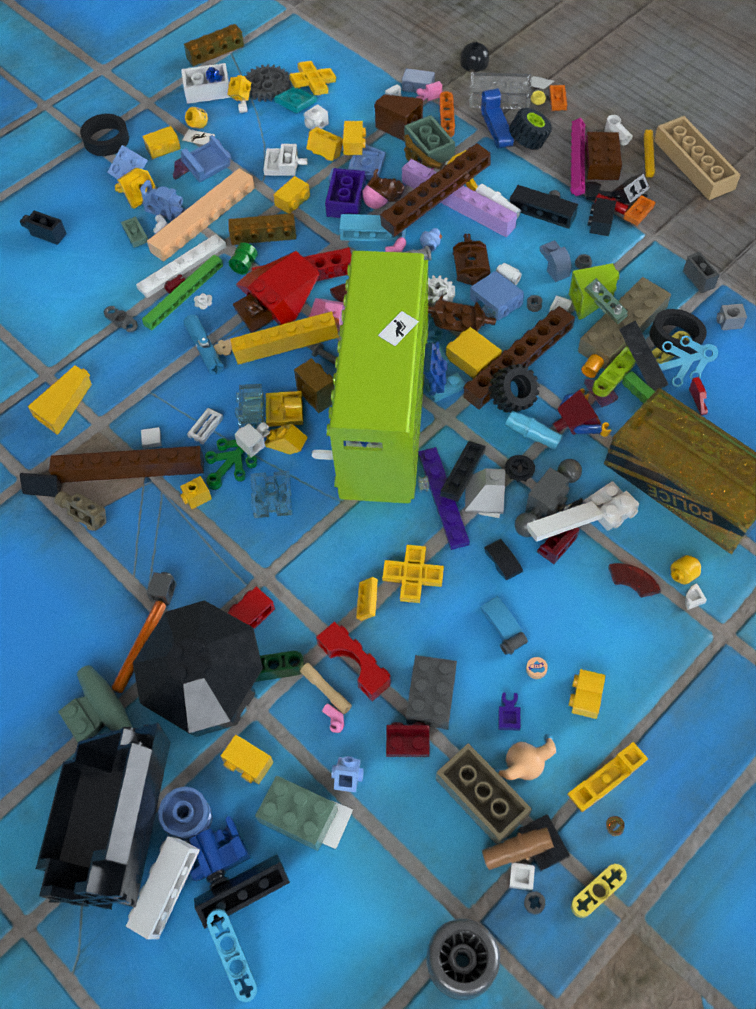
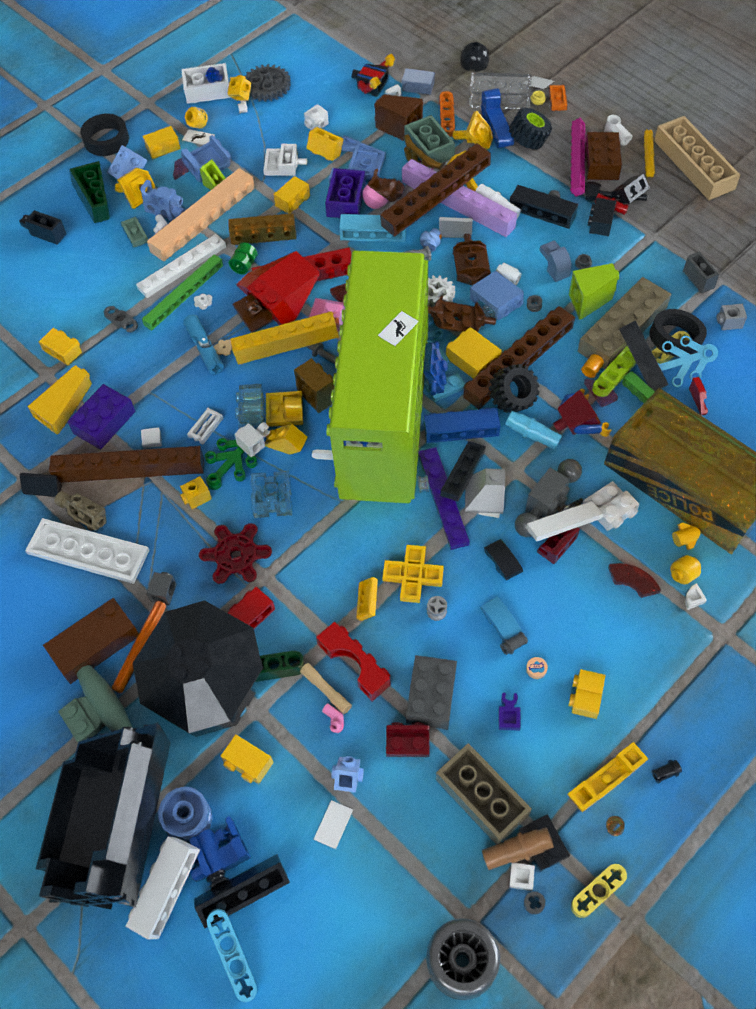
(60, 346): none -> yellow brick
(87, 550): none -> white plate
(90, 188): none -> dark green wedge
(91, 639): none -> reddish brown brick
(101, 416): none -> dark purple brick
(174, 283): dark red pin -> none
(211, 175): none -> lime slope
(214, 45): pearl gold brick -> none
(232, 542): none -> dark red plate
(295, 99): teal plate -> none
(297, 813): sand green brick -> none
(312, 77): yellow plate -> none
(353, 138): yellow brick -> none
(373, 77): none -> torso
(398, 246): bright pink arm -> none
(431, 92): bright pink plate -> none
(436, 603): none -> light grey wheel
(455, 227): none -> light grey slope
(461, 425): none -> blue brick
(477, 132): none -> yellow piece
(512, 464): black gear -> none
(526, 760): light nougat piece -> none
(562, 302): white tile -> none
(618, 313): sand green piece -> none
(639, 210): orange plate -> none
(666, 771): none -> black pin
(686, 535): none -> yellow piece

